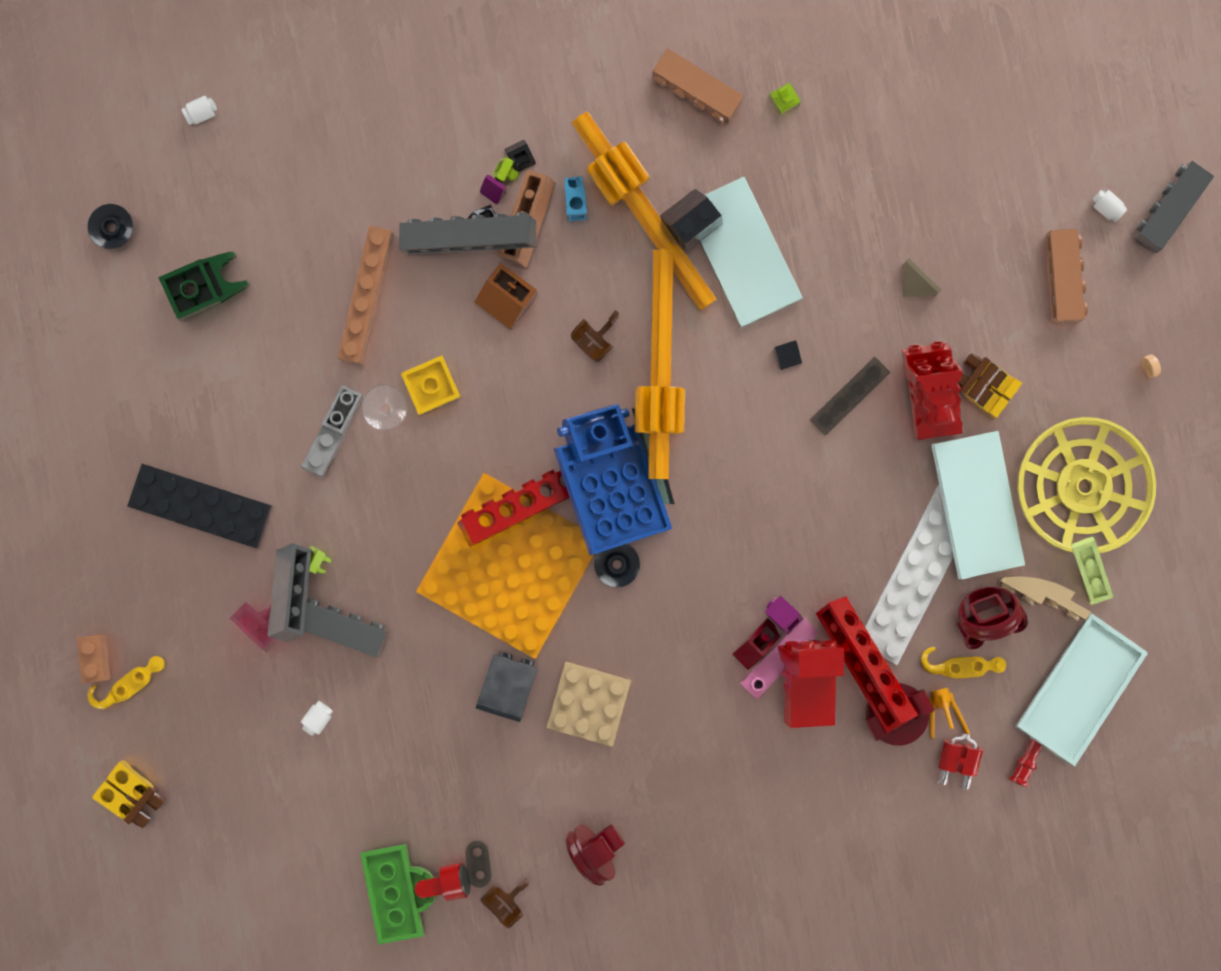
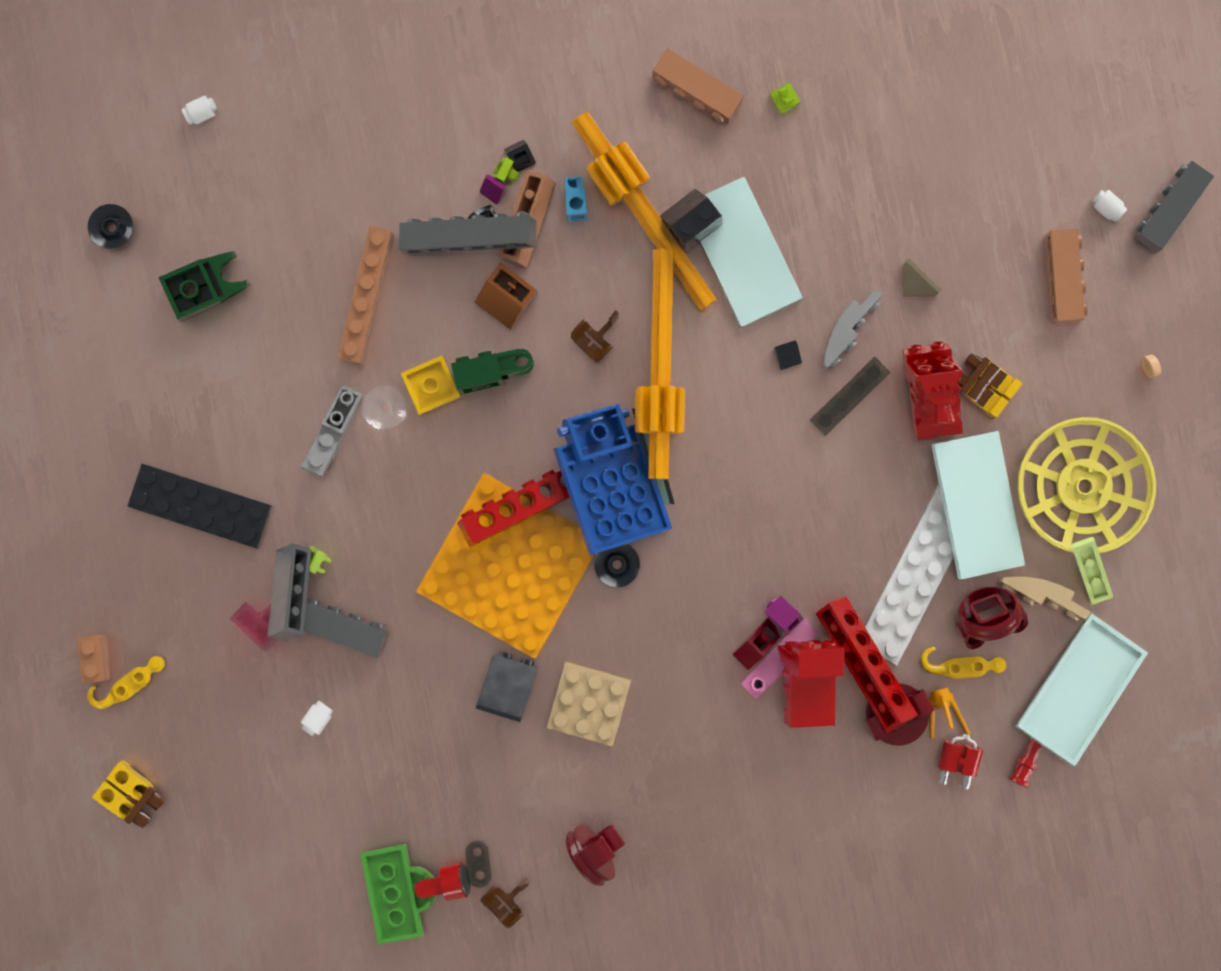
(489, 370): none -> dark green brick
(843, 335): none -> light grey slope

